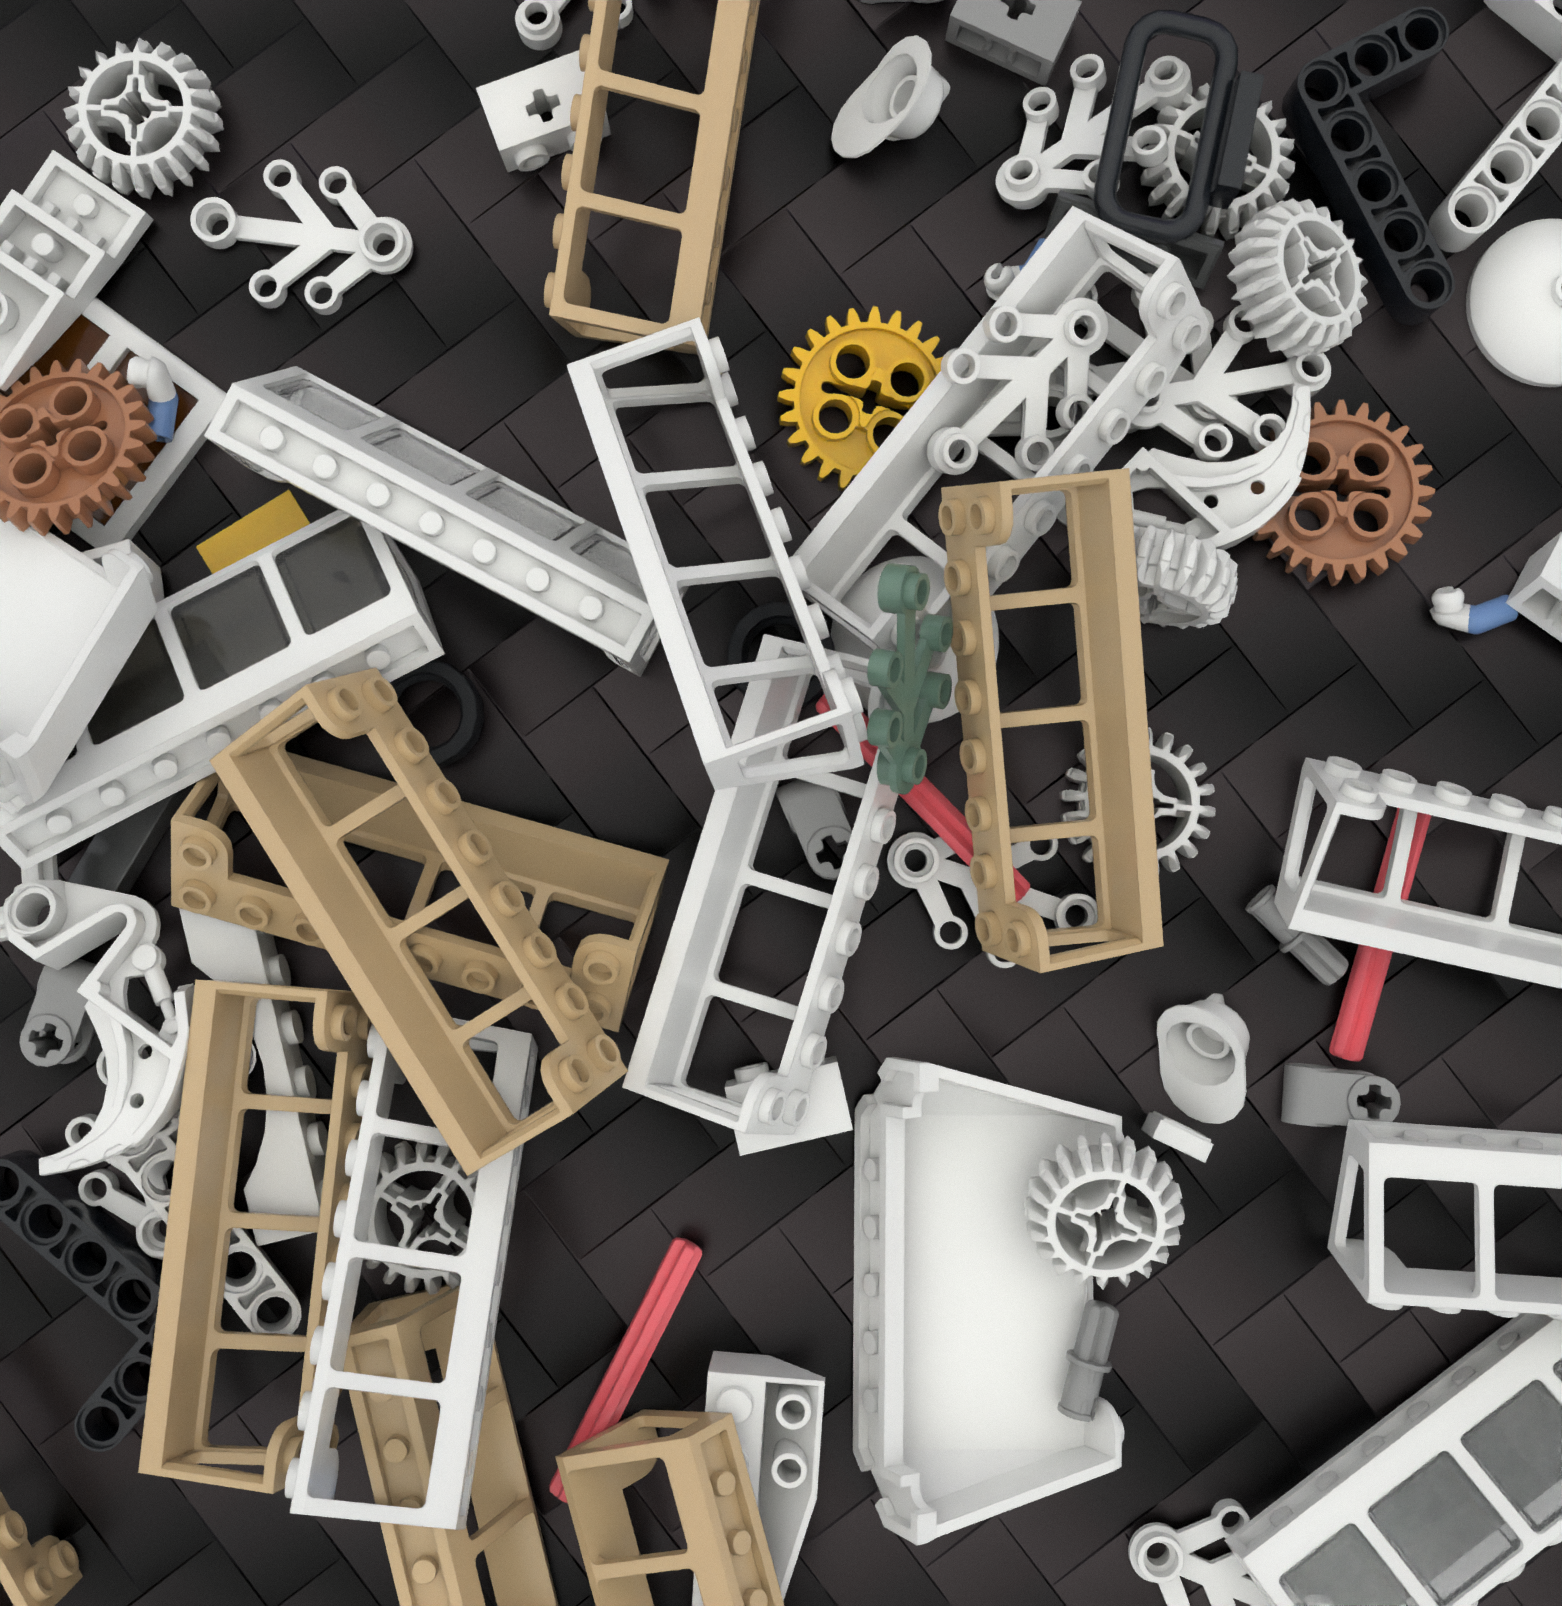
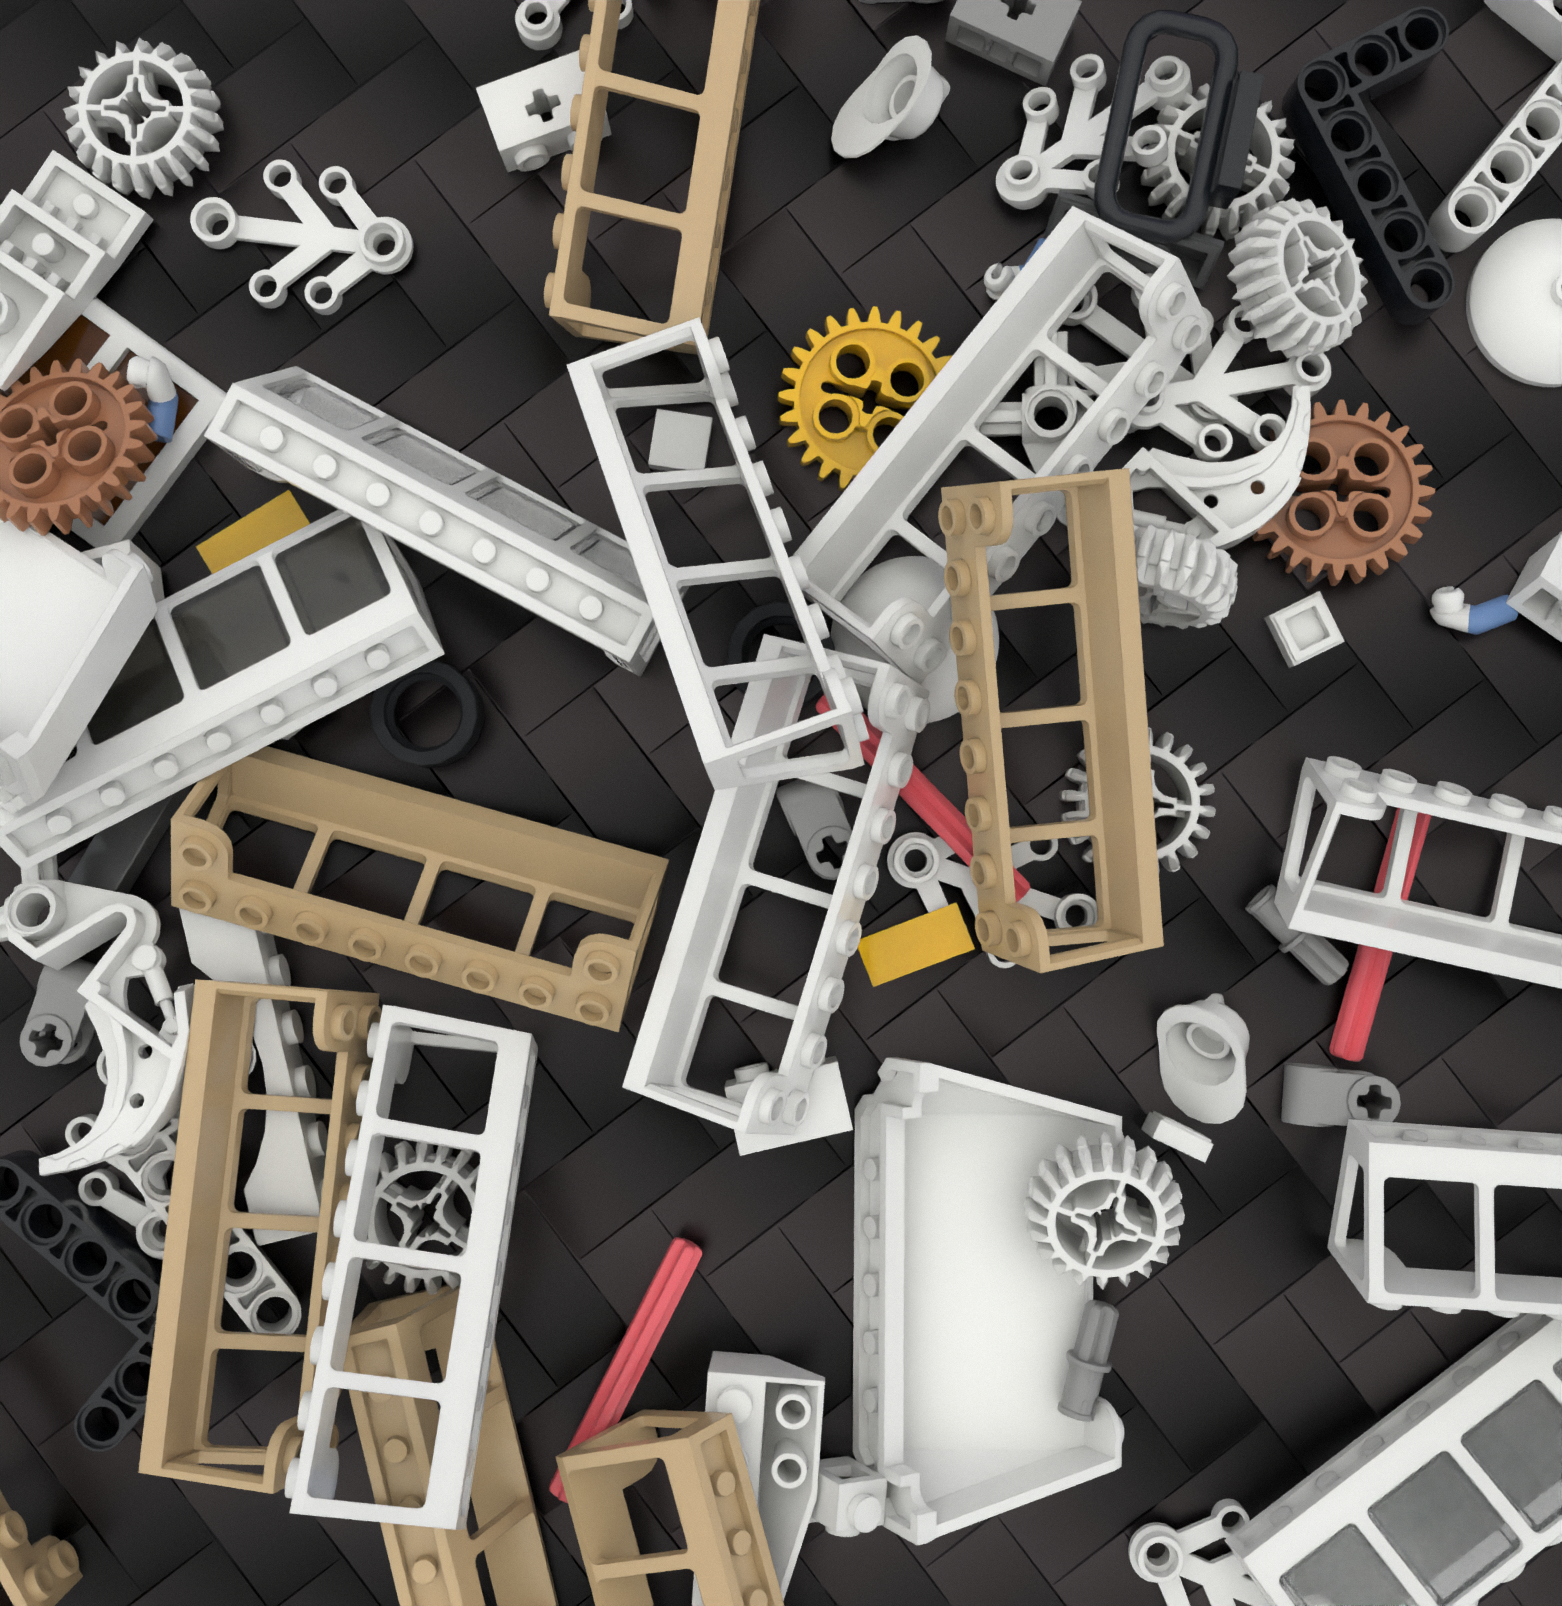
(375, 950): tan window -> none
(680, 441): none -> white tile
(849, 1497): none -> white brick
(905, 677): sand green plant -> none
(915, 944): none -> yellow sticker
(1026, 381): white plant -> none
(1304, 629): none -> white tile

